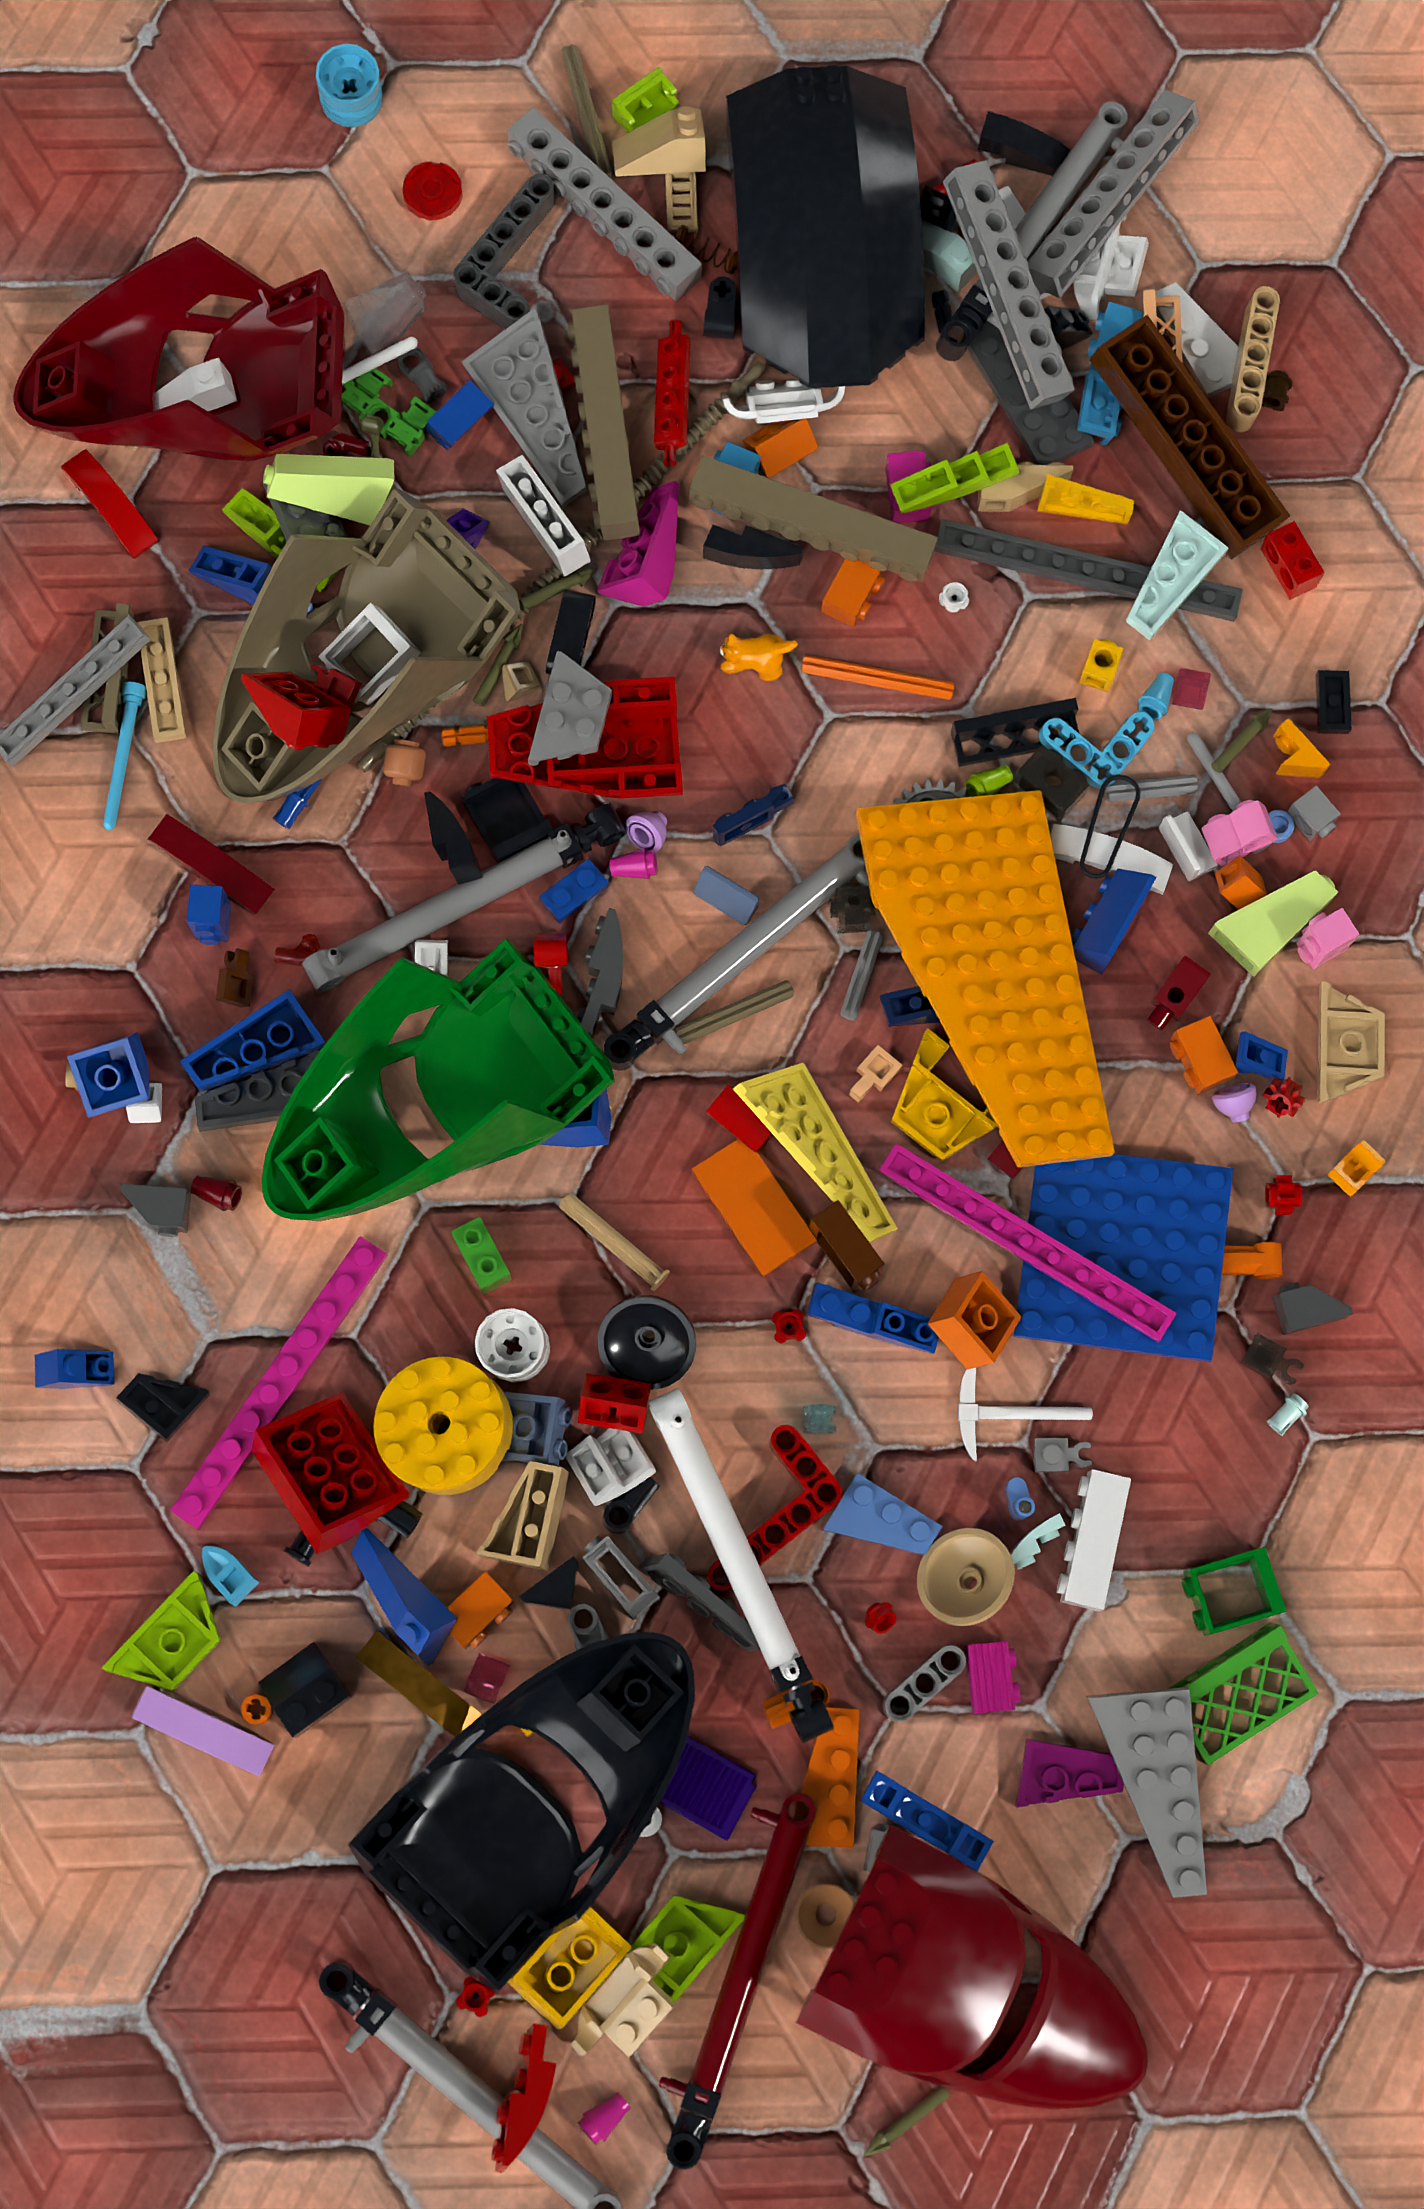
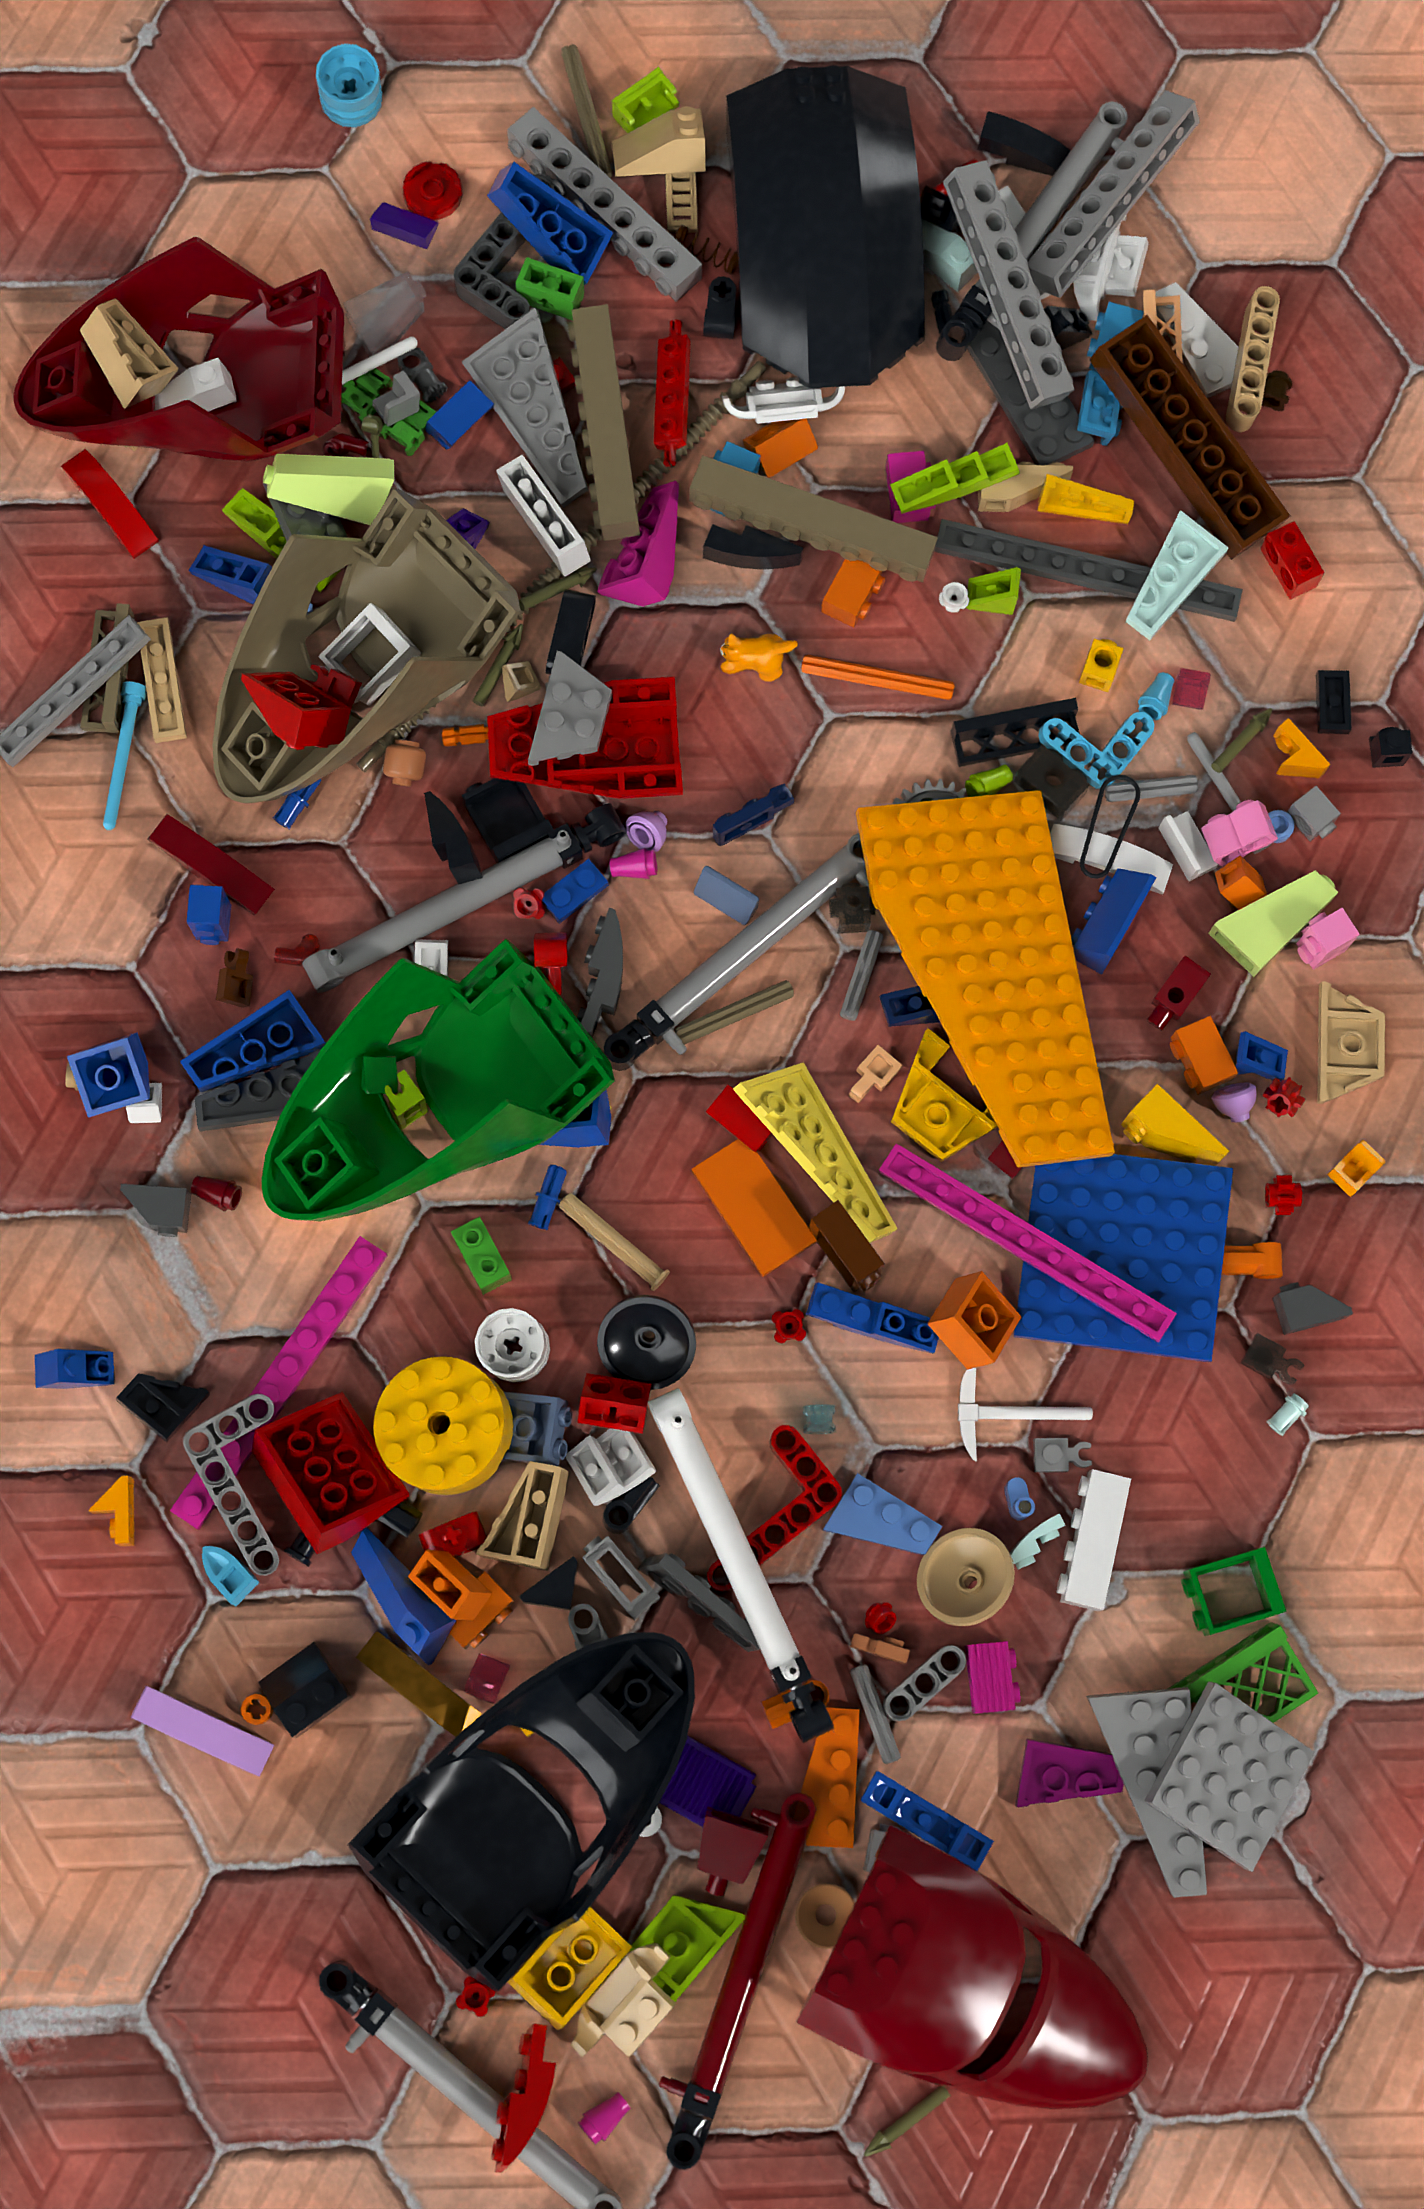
(119, 1500): none -> light orange slope
(126, 354): none -> tan wedge
(170, 1640): lime wing -> none
(229, 1482): none -> light grey beam
(379, 1072): none -> green slope
(399, 402): none -> light grey panel
(403, 225): none -> dark purple slope
(406, 1105): none -> lime hinge
(449, 1585): none -> orange brick
(455, 1536): none -> red beam
(523, 910): none -> red plate
(548, 1197): none -> blue axle
(549, 221): none -> blue wedge
(550, 288): none -> bright green brick
(729, 1849): none -> dark red torso
(875, 1714): none -> light grey axle
(889, 1649): none -> nougat plate
(994, 591): none -> lime slope
(1168, 1128): none -> yellow slope
(1229, 1776): none -> light grey plate
(1390, 747): none -> black brick

